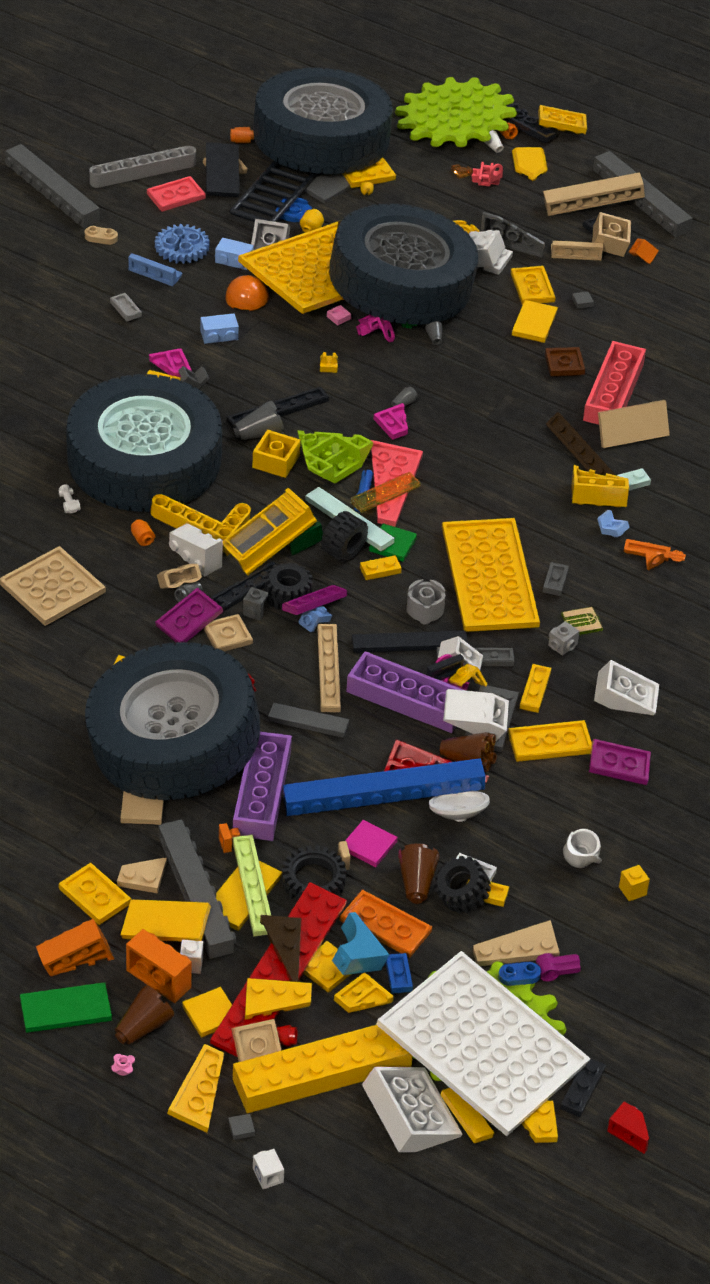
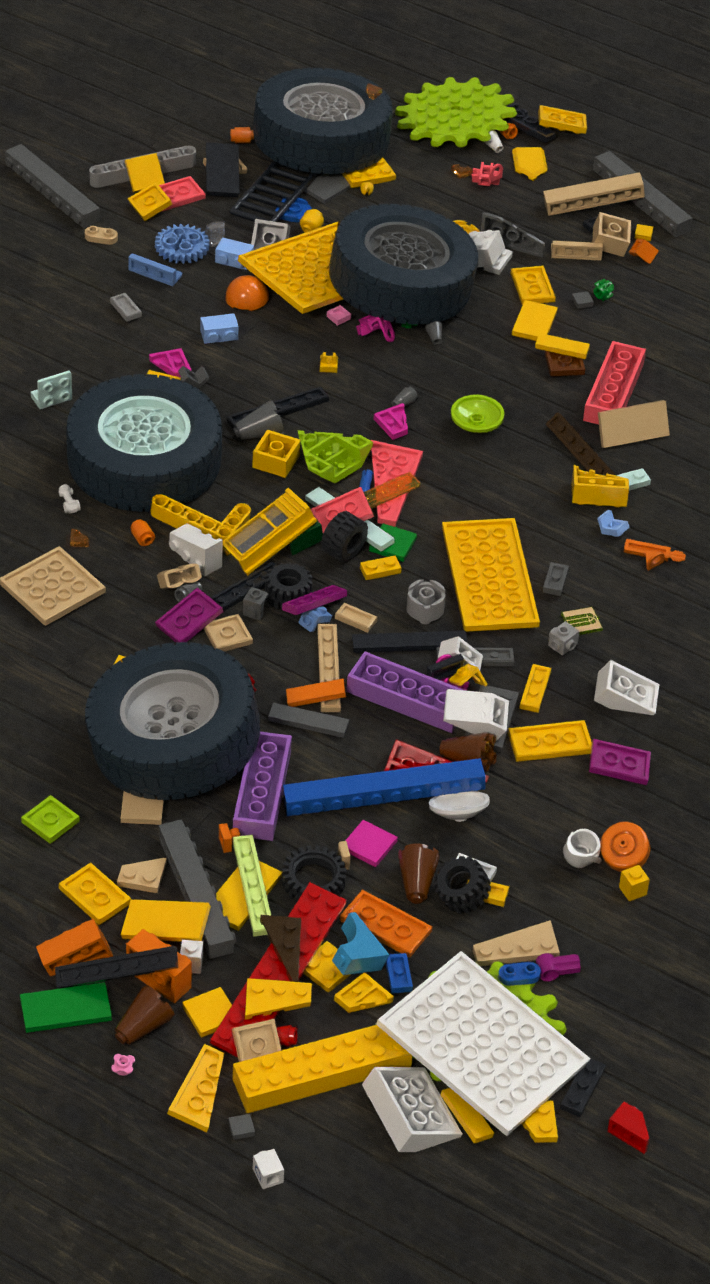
(50, 819): none -> lime plate
(53, 390): none -> light aqua bracket
(78, 539): none -> clear orange tile
(116, 967): none -> black tile
(144, 171): none -> yellow tile
(150, 201): none -> yellow plate
(215, 232): none -> clear piece
(316, 693): none -> orange tile
(353, 502): none -> coral tile
(356, 617): none -> tan tile
(373, 91): none -> clear orange tile
(477, 413): none -> lime dish
(562, 346): none -> yellow tile
(603, 289): none -> green gear
(624, 846): none -> orange wheel
(643, 232): none -> yellow tile

